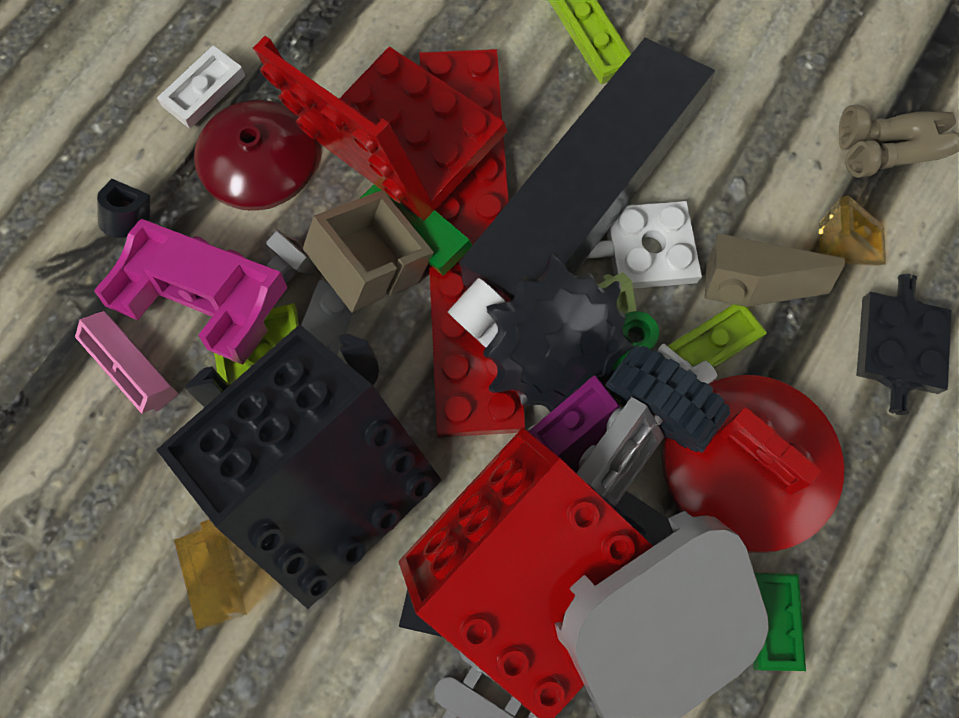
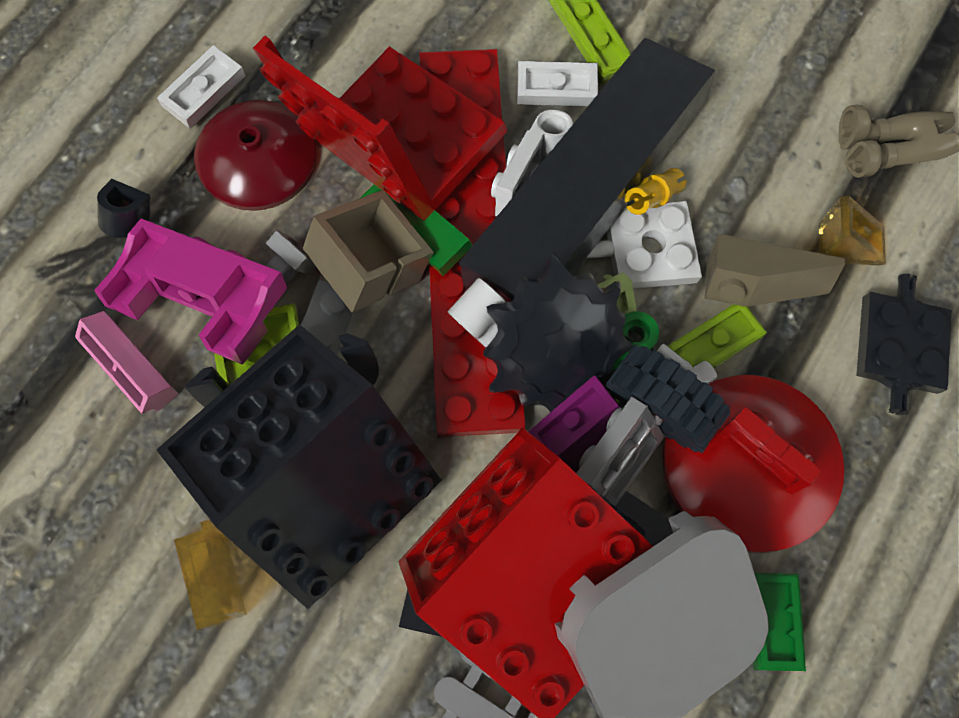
(529, 154): none -> white plate
(556, 83): none -> white plate
(655, 191): none -> yellow pin

